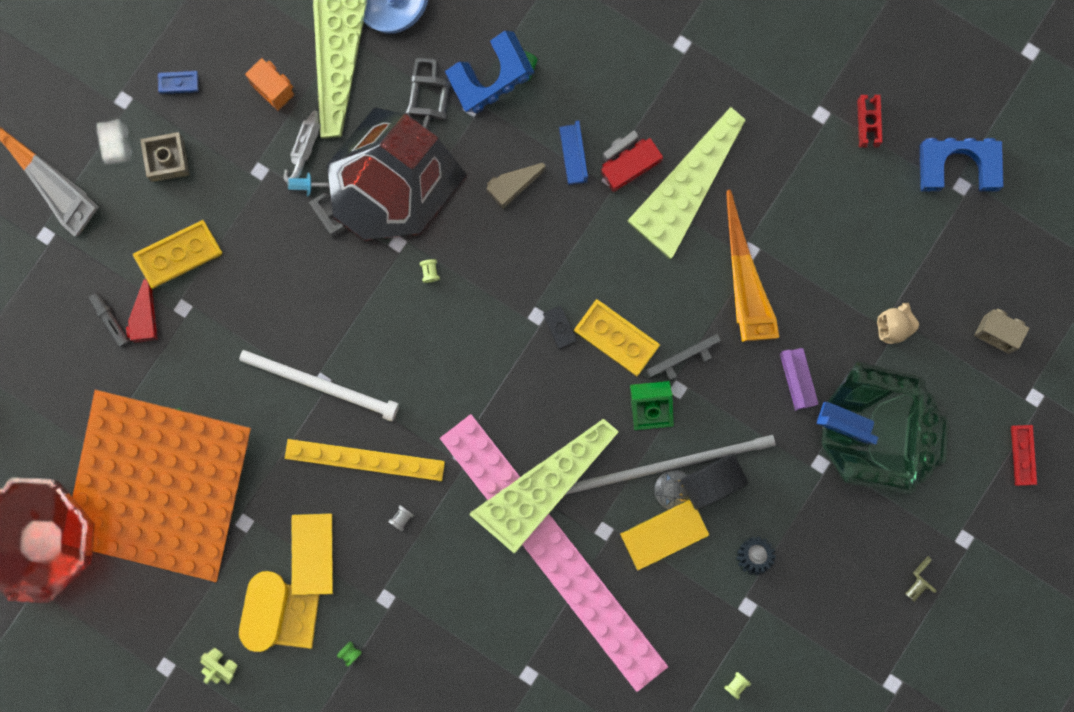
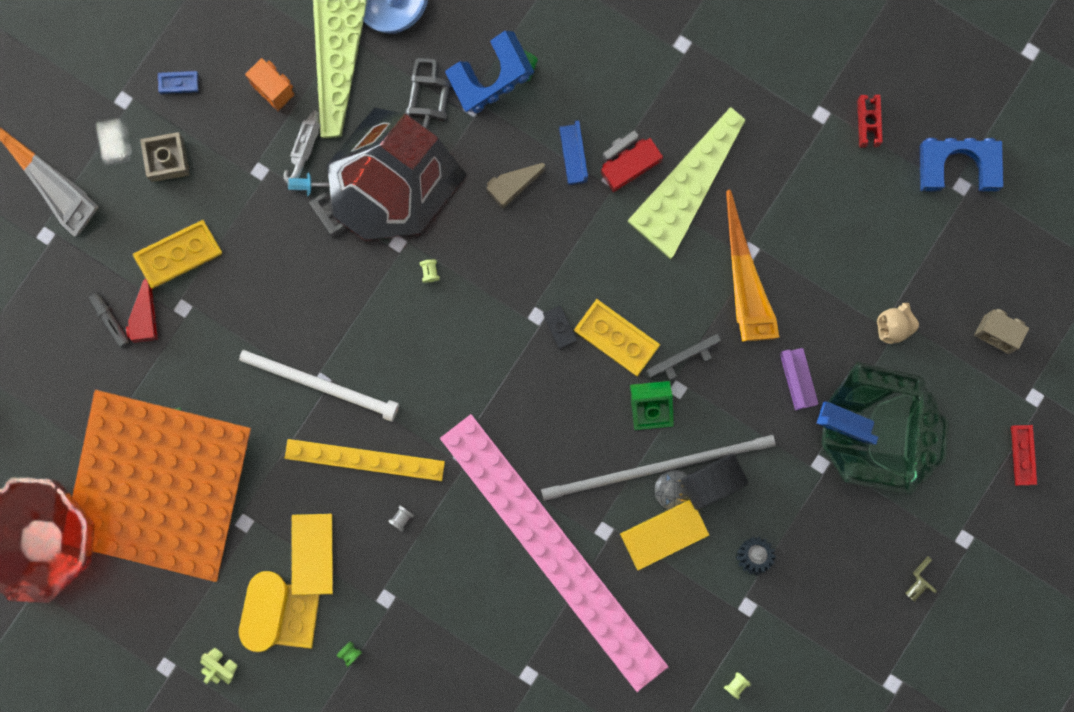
(528, 500): yellowish green wing -> none

